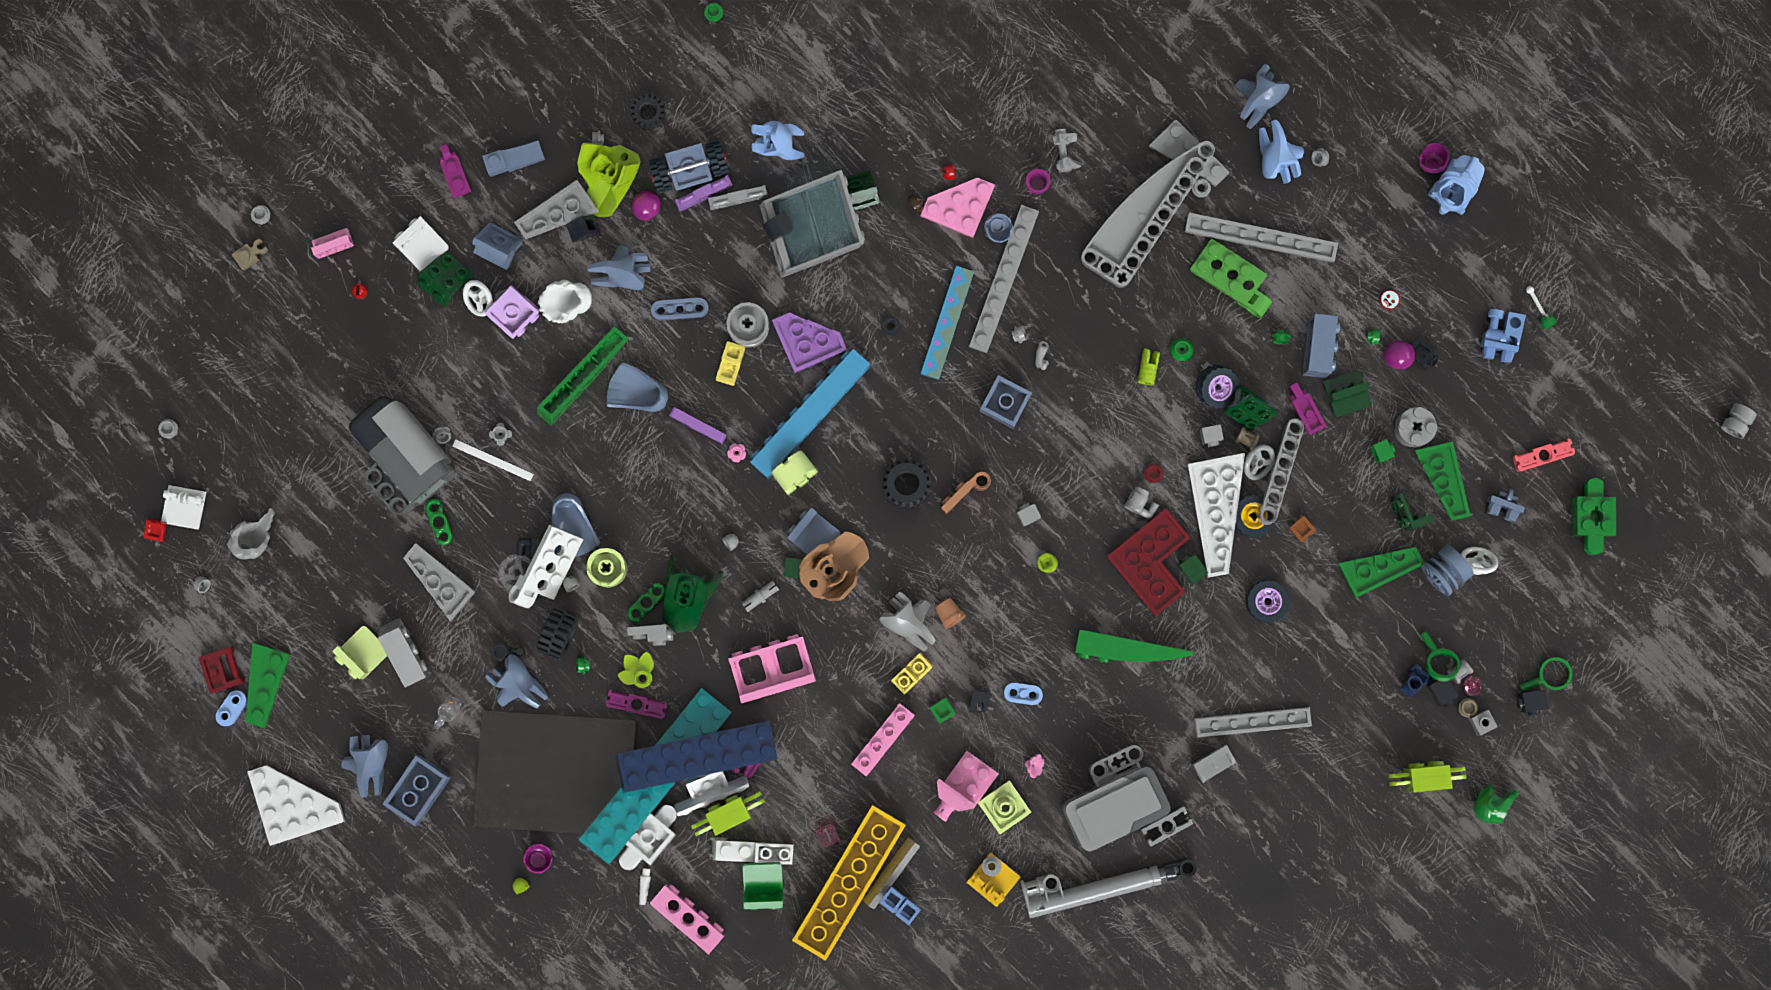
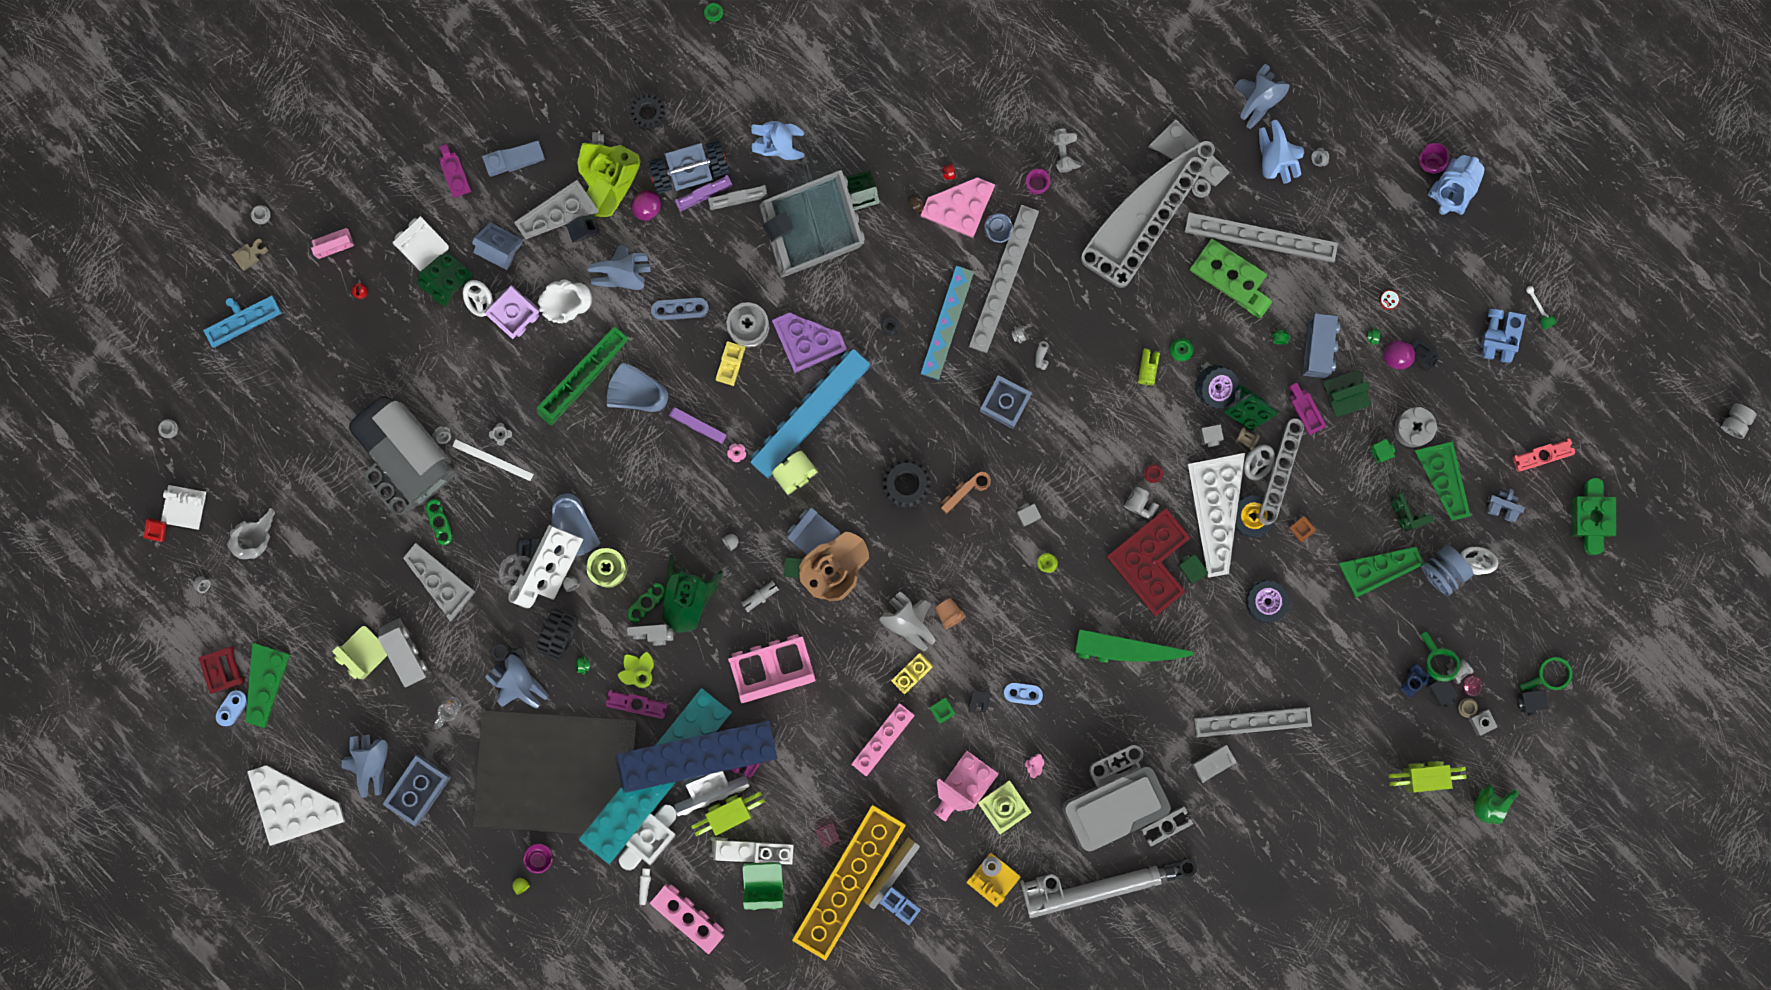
(241, 320): none -> dark azure plate

